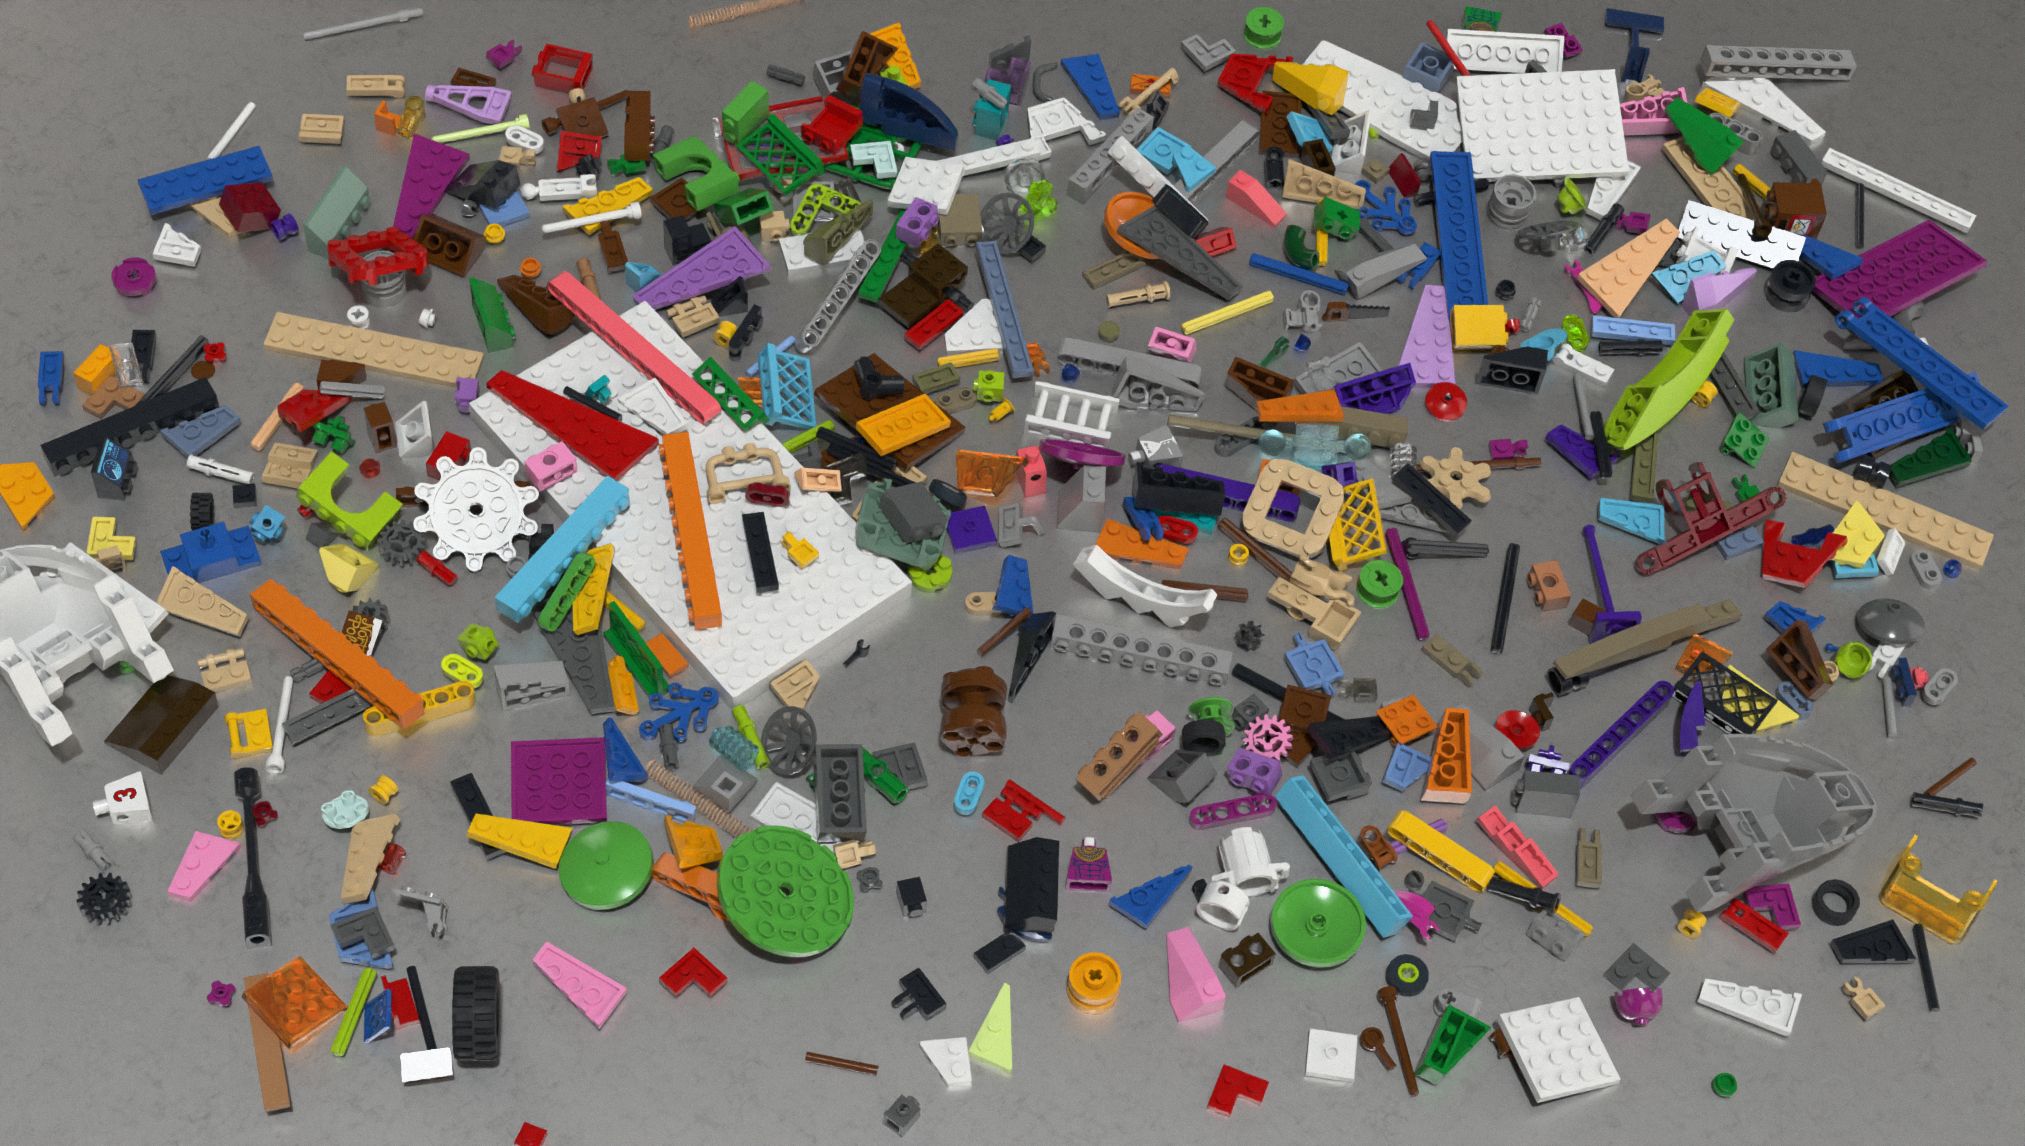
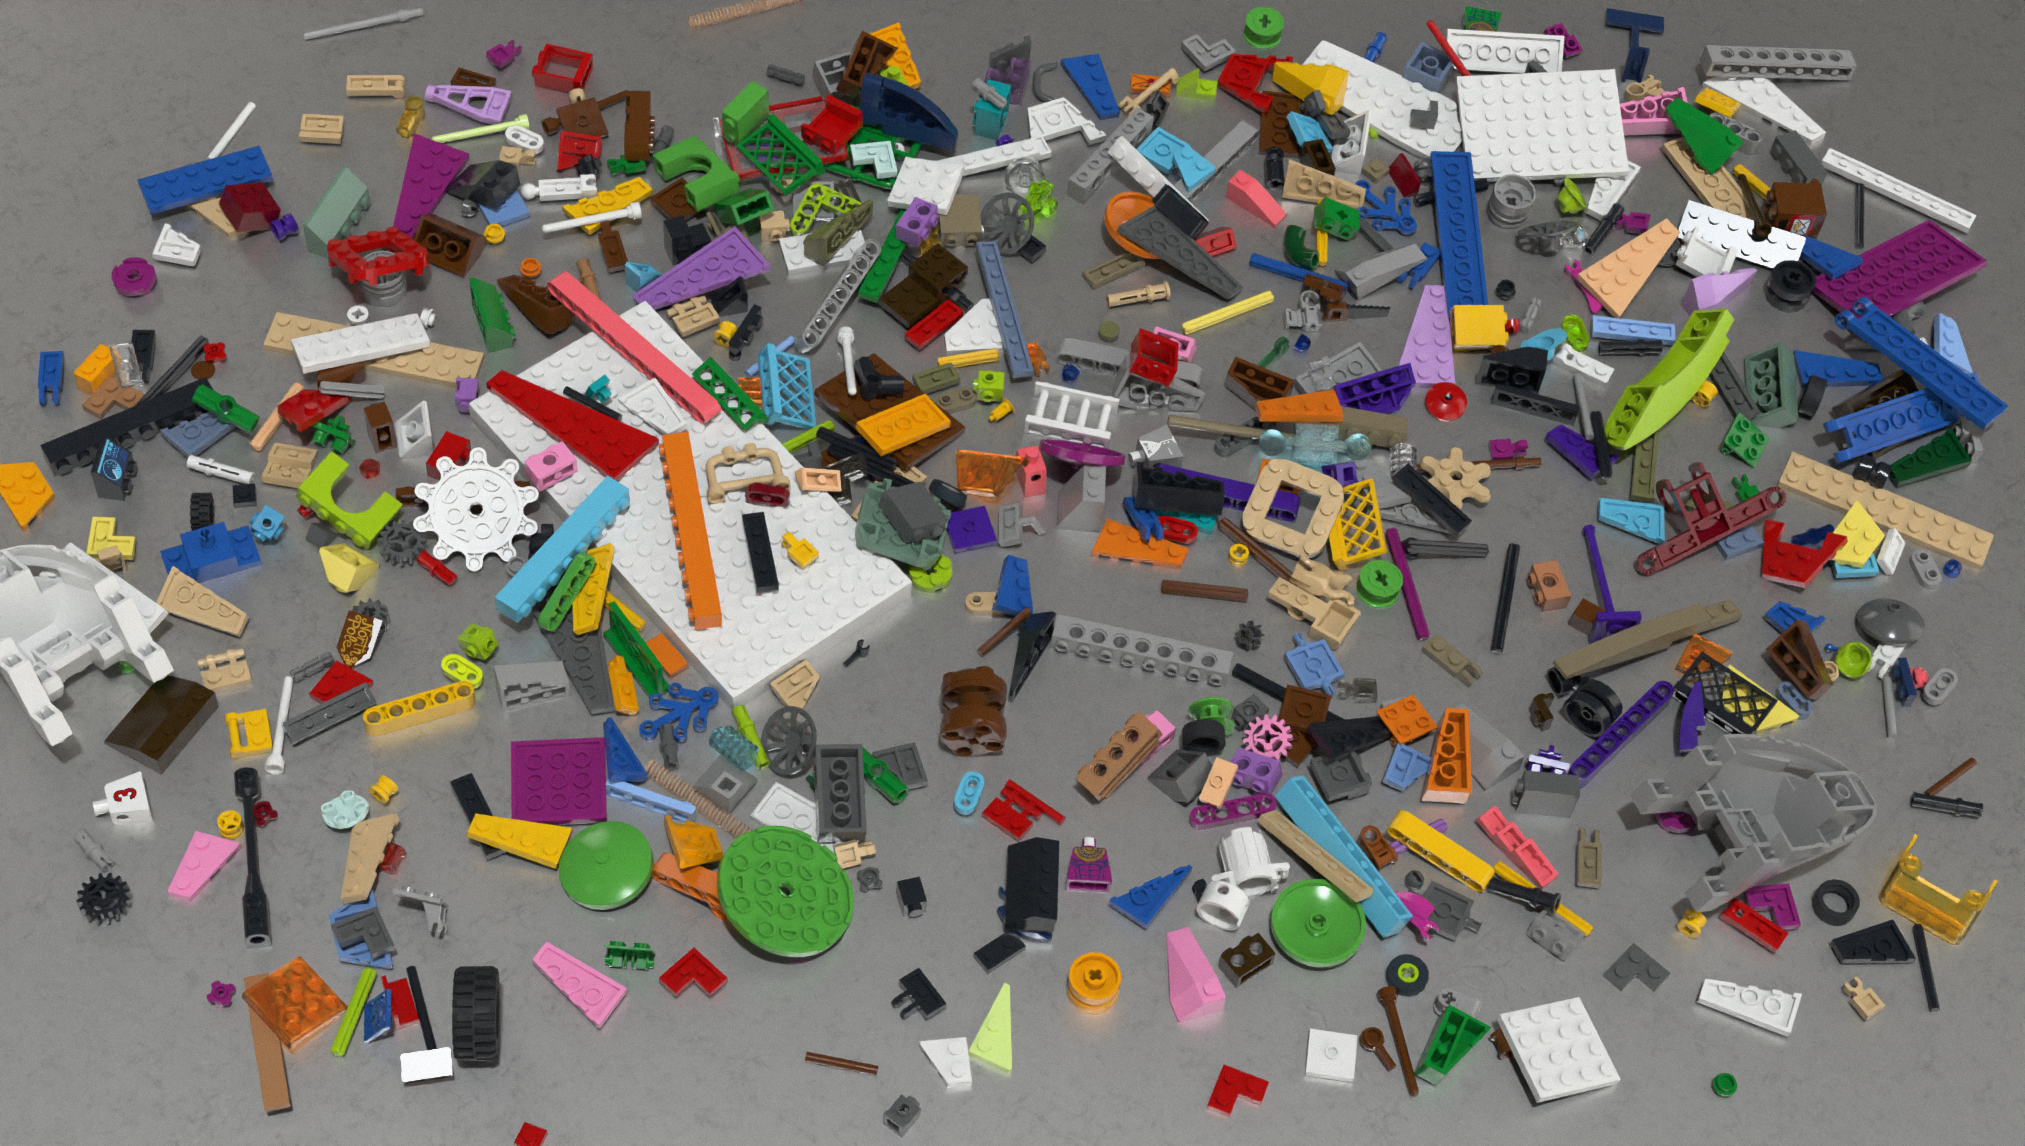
(215, 402): none -> green piece
(338, 654): orange brick -> none
(360, 343): none -> white plate
(385, 120): orange panel -> none
(619, 948): none -> green hinge
(845, 337): none -> white piece
(1115, 581): white arch -> none
(1166, 351): none -> red window
(1192, 87): none -> lime slope
(1218, 783): none -> light nougat plate
(1313, 104): none -> dark grey plate
(1316, 856): none -> tan plate
(1330, 290): none -> reddish brown plate
(1375, 48): none -> blue pin
(1519, 728): red dish -> none
(1535, 404): none -> black fence
(1593, 707): none -> black wheel
(1639, 1004): magenta cylinder -> none
(1678, 276): medium azure wing -> none
(1949, 342): none -> light blue wing

